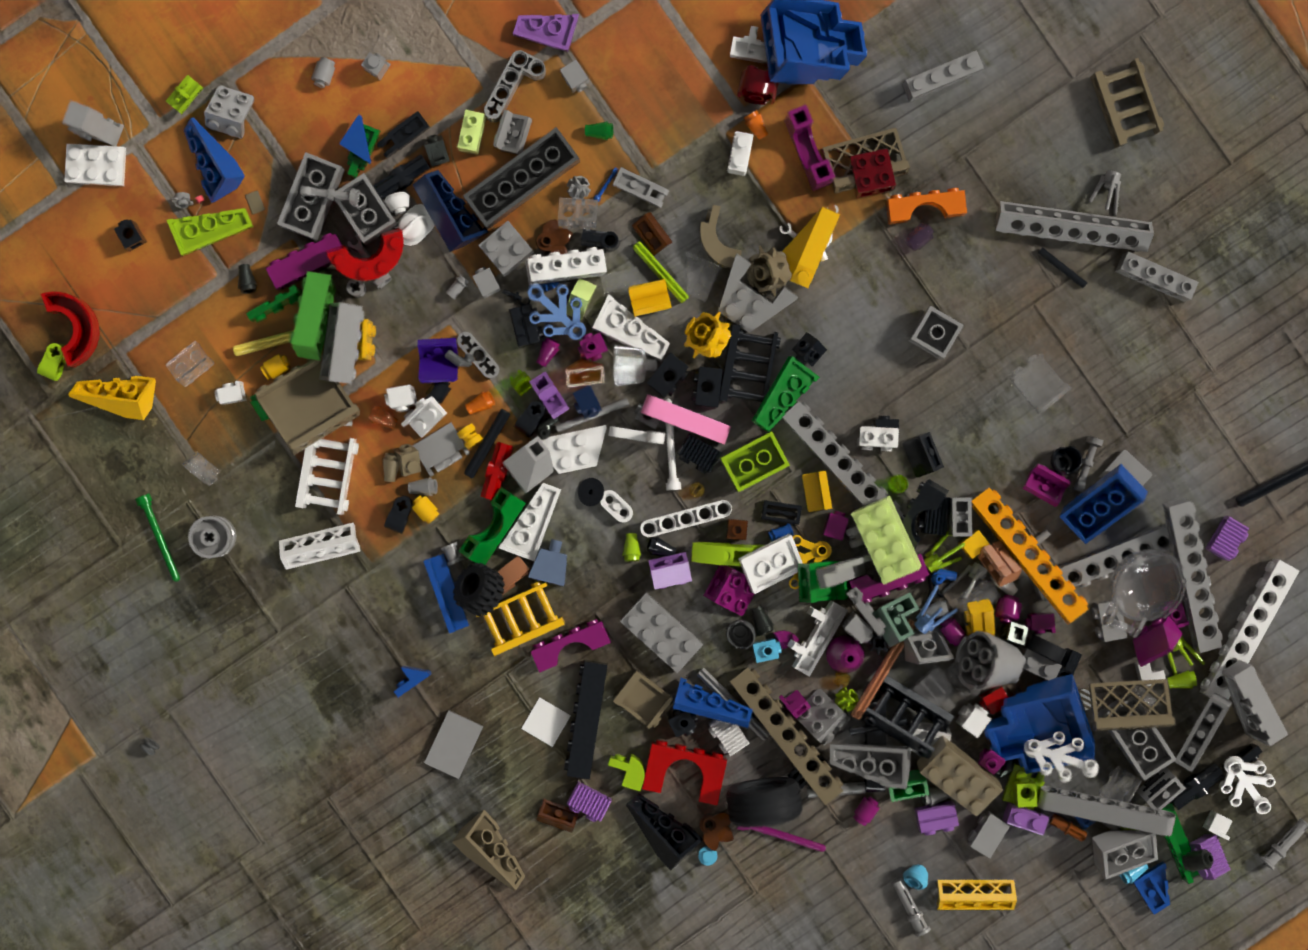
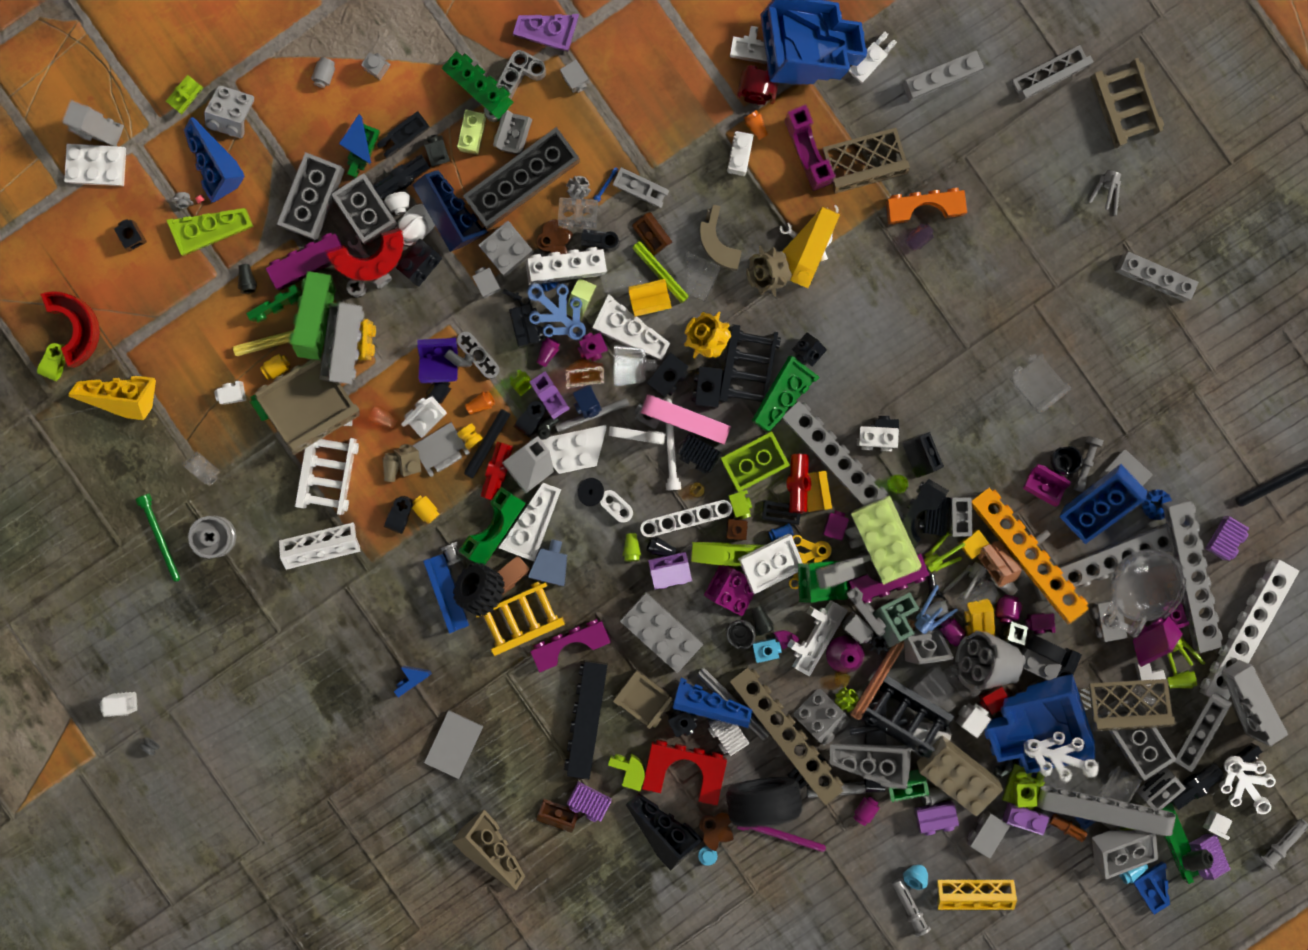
(119, 704): none -> white brick
(189, 364): clear bracket -> none
(255, 202): dark tan sticker -> none
(353, 196): light grey piece -> none
(401, 398): white brick -> none
(419, 262): none -> black bracket
(423, 487): light grey cone -> none
(455, 289): light grey pin -> none
(478, 85): none -> green brick
(546, 722): white sticker -> none
(600, 130): green cone -> none
(740, 504): none -> lime brick
(746, 305): light grey wing -> none
(795, 703): magenta panel -> none
(799, 483): none -> red piece
(873, 173): dark red bracket -> none
(874, 57): none -> white hinge
(935, 332): light grey brick -> none
(942, 574): blue arm -> none
(990, 760): magenta bracket -> none
(1056, 77): none -> light grey fence
(1062, 267): black bar -> none
(1074, 226): light grey brick -> none
(1148, 507): none -> blue gear

